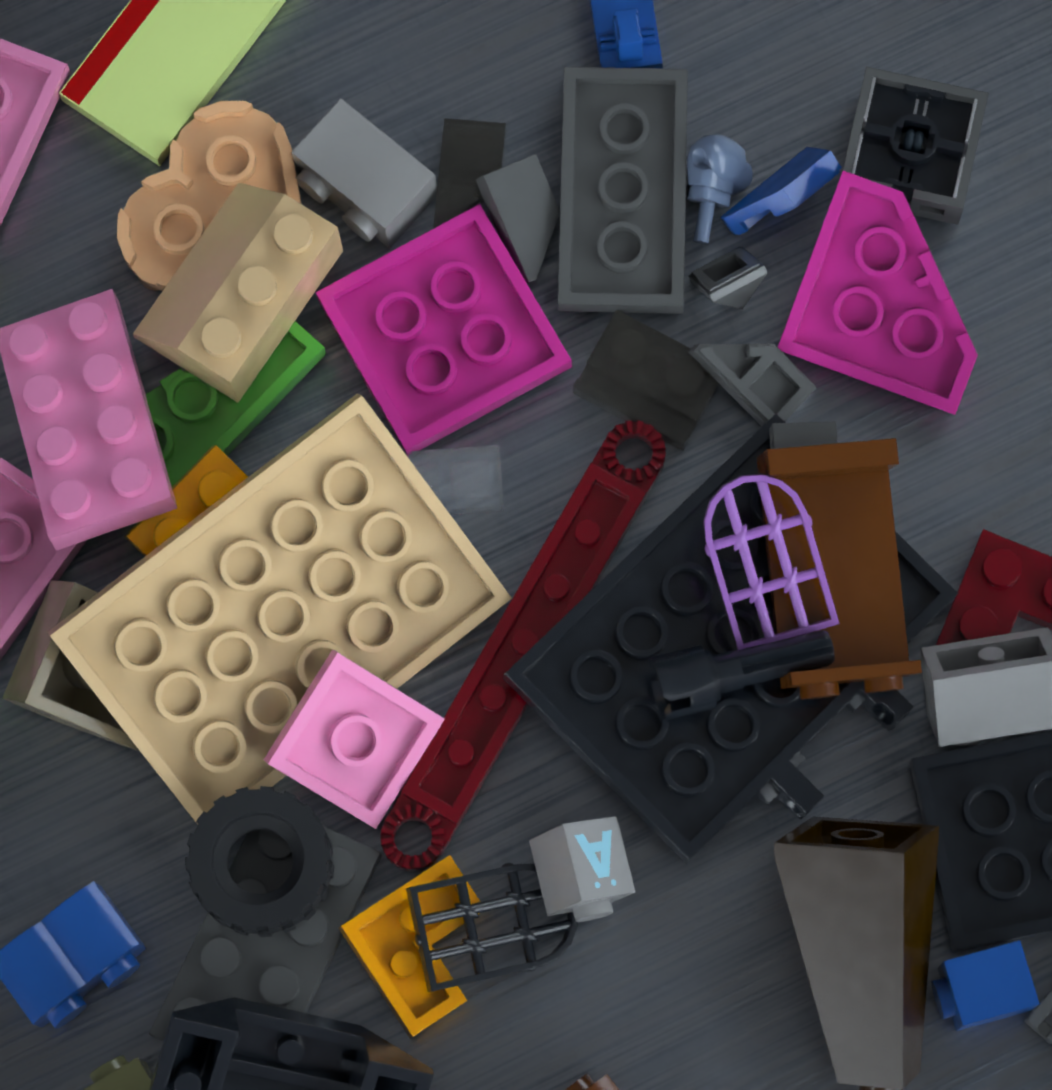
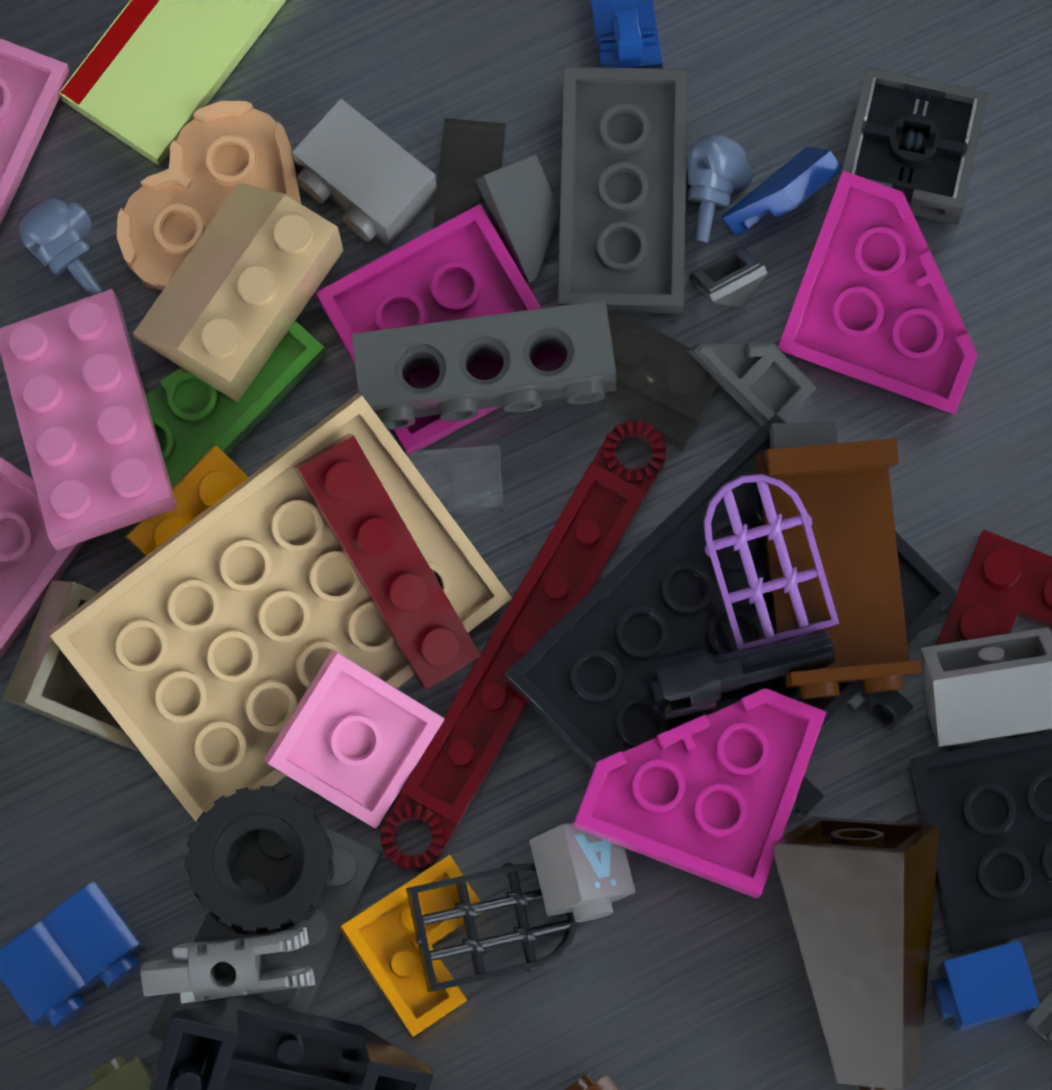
(57, 238): none -> sand blue piece
(197, 978): none -> light grey hinge
(387, 561): none -> dark red plate
(511, 338): none -> dark grey brick
(708, 790): none -> dark pink plate

